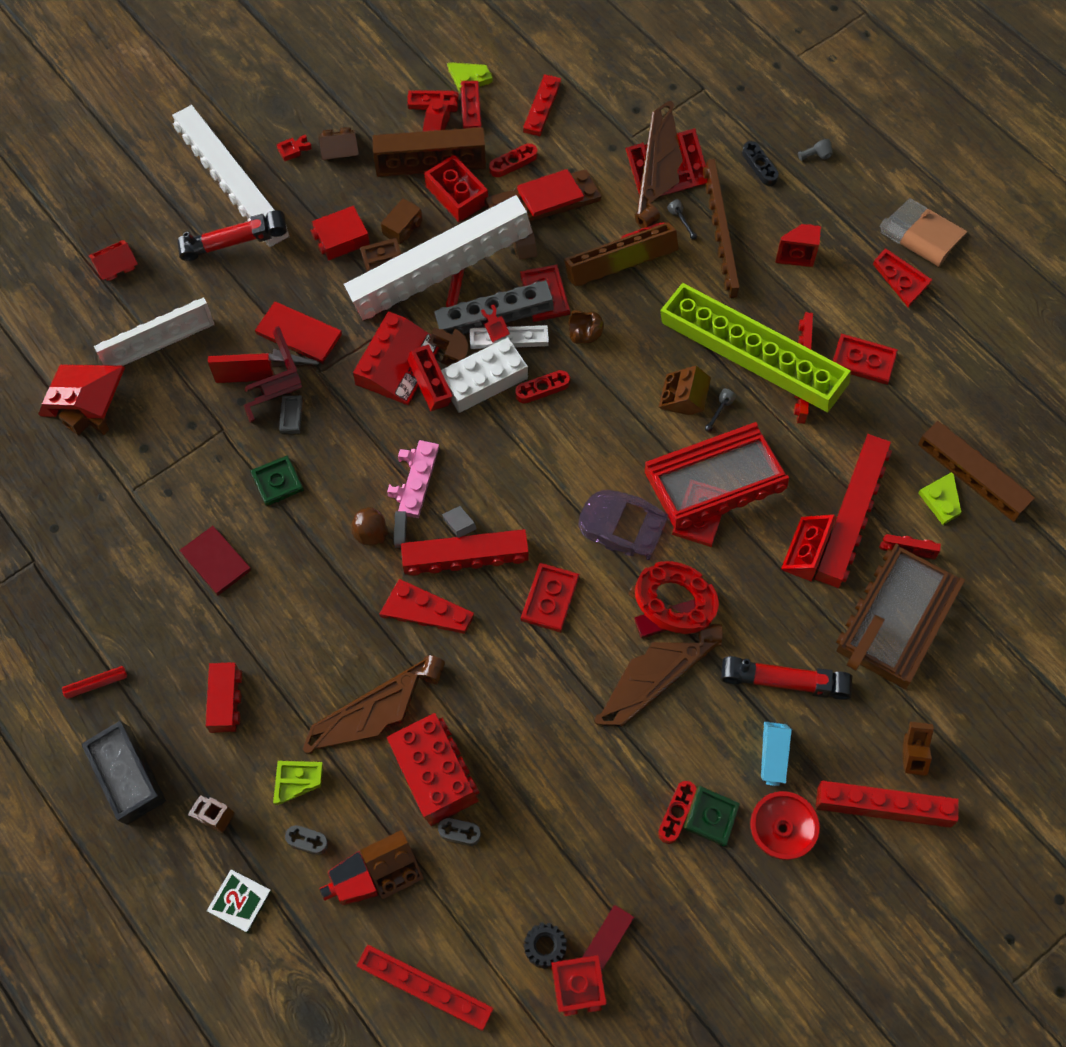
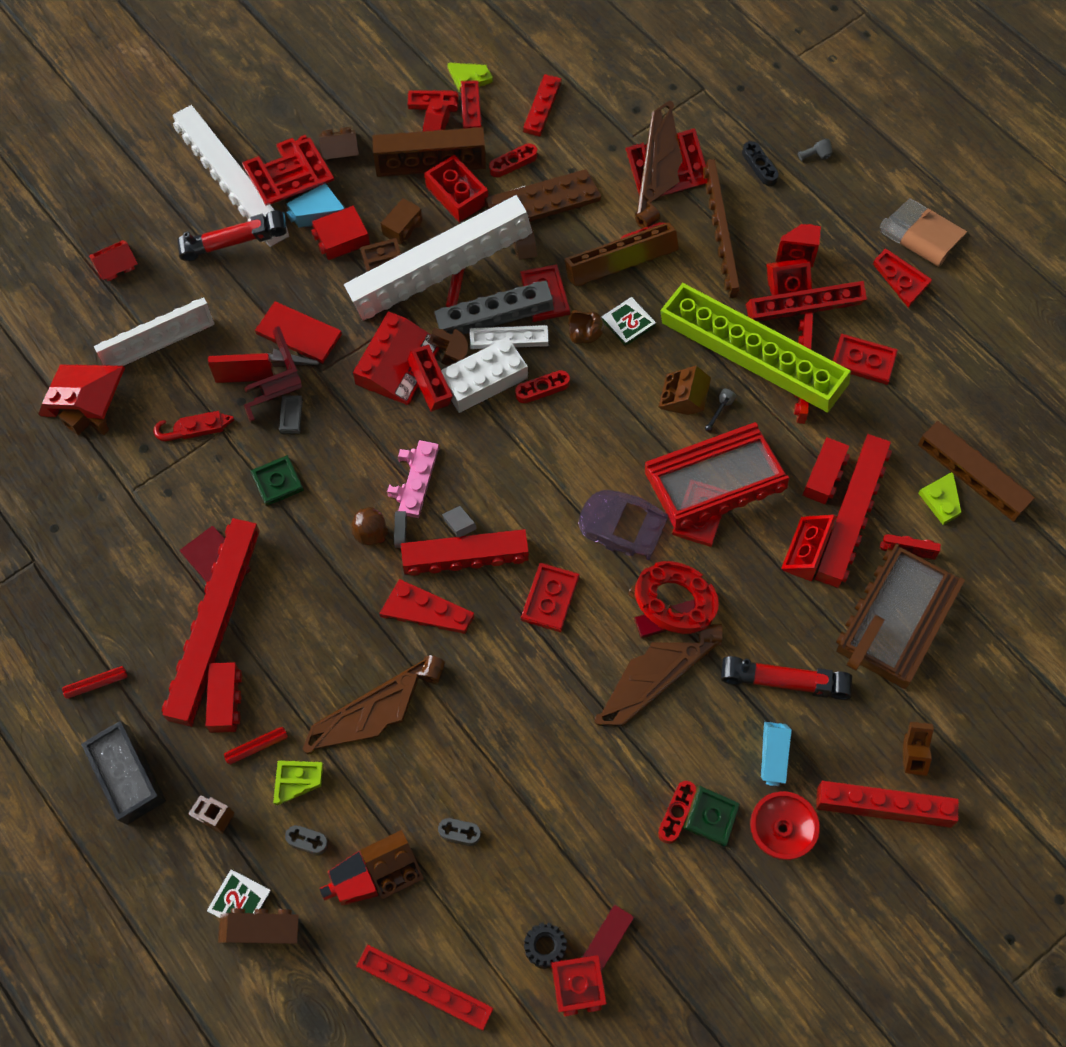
(194, 426): none -> red plate
(211, 622): none -> red brick
(255, 745): none -> red axle
(258, 927): none -> reddish brown wedge
(288, 174): none -> red slope
(313, 206): none -> medium azure slope
(433, 768): red brick -> none
(495, 326): red plate -> none
(550, 192): red tile -> none
(628, 321): none -> tile
(676, 209): hinge -> none
(789, 276): none -> red slope
(806, 301): none -> red brick
(827, 471): none -> red brick

